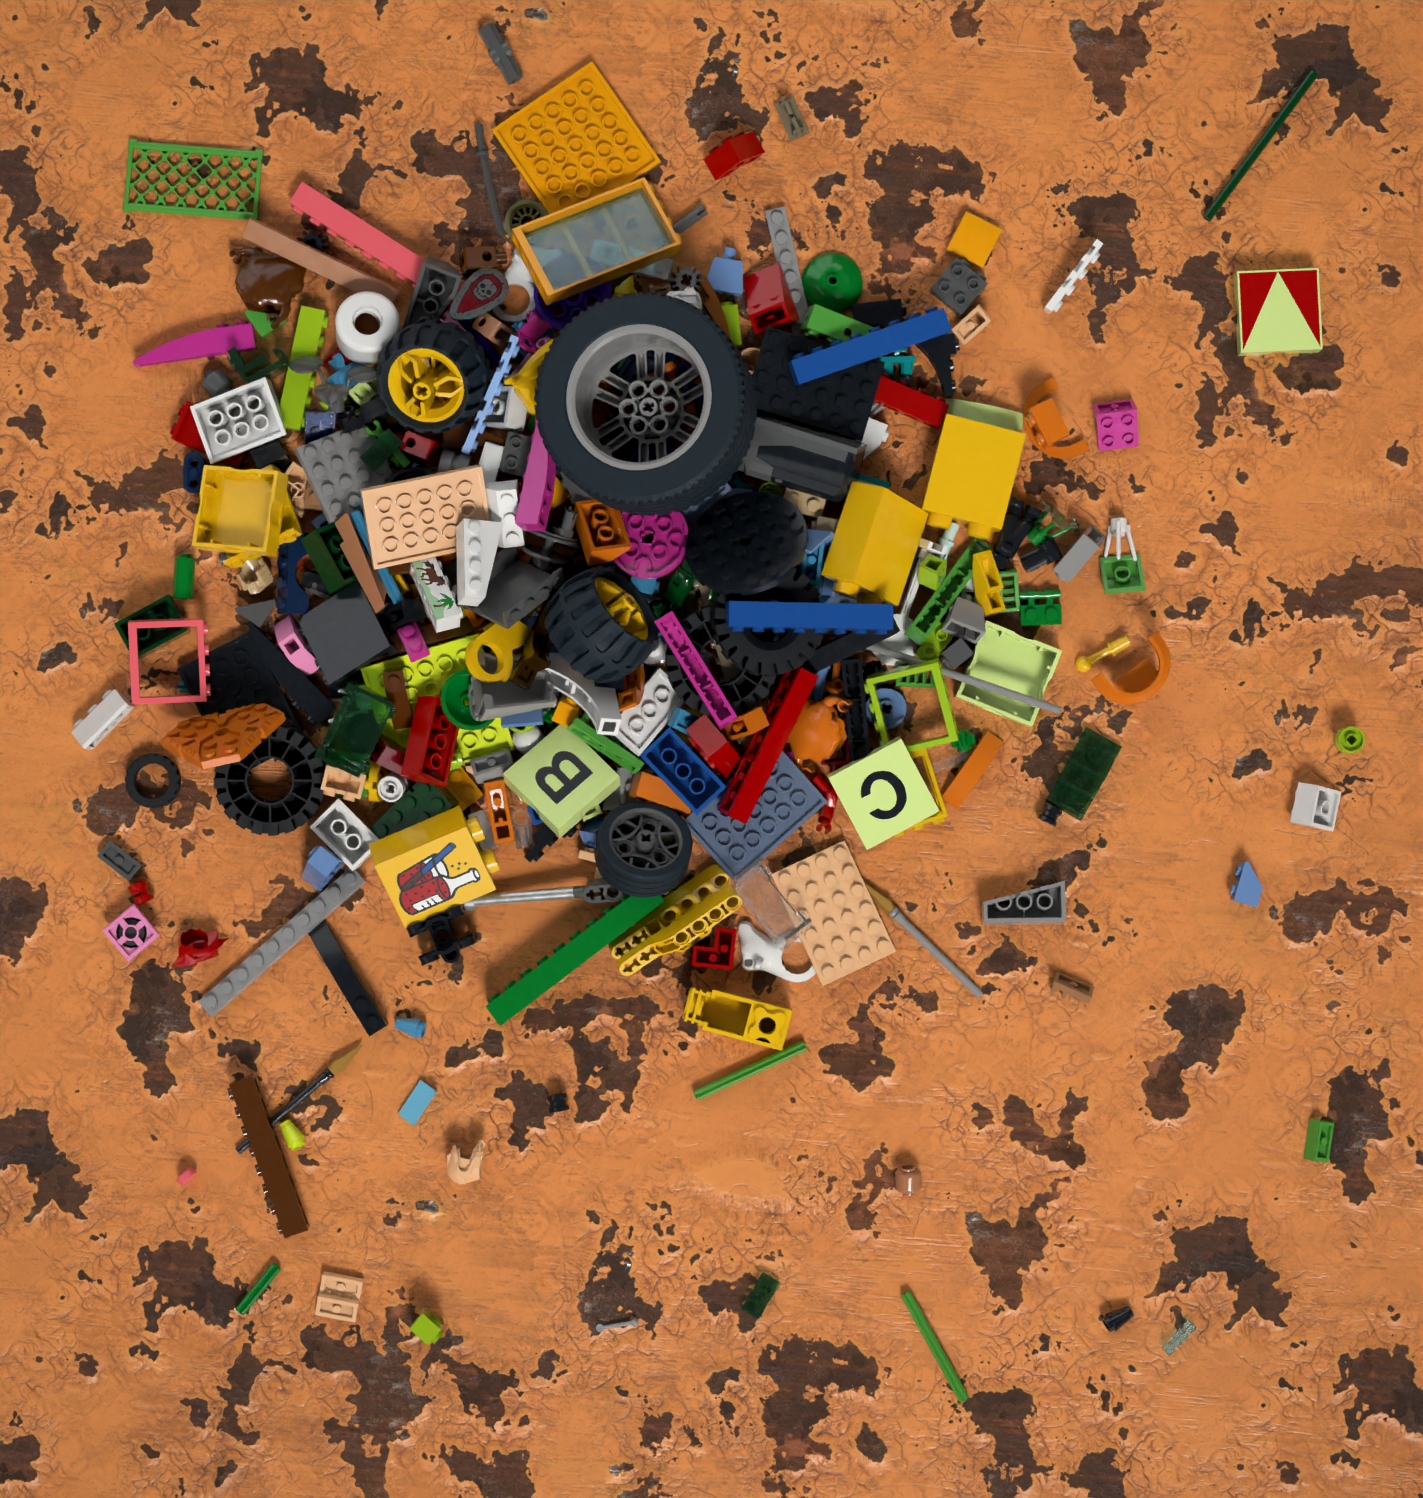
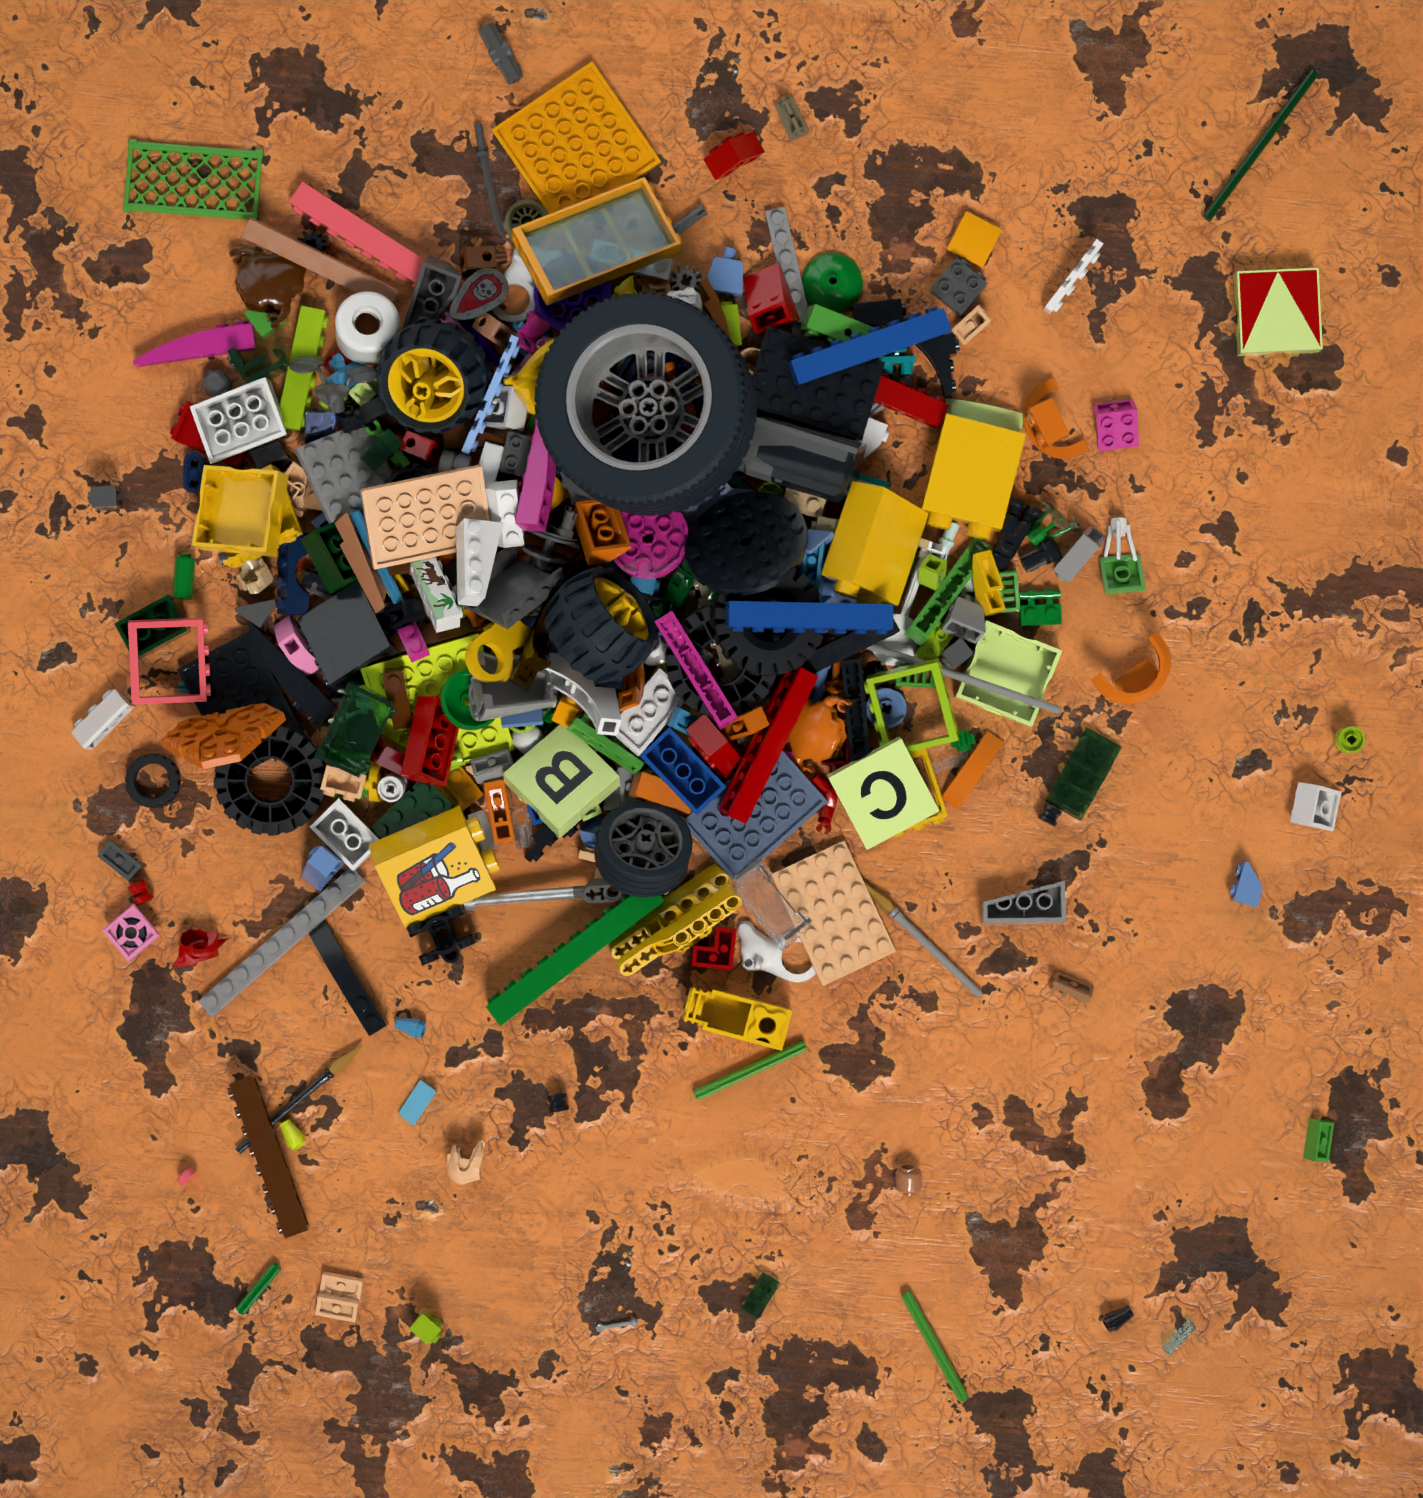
(106, 498): none -> dark grey brick
(1084, 663): yellow pin -> none

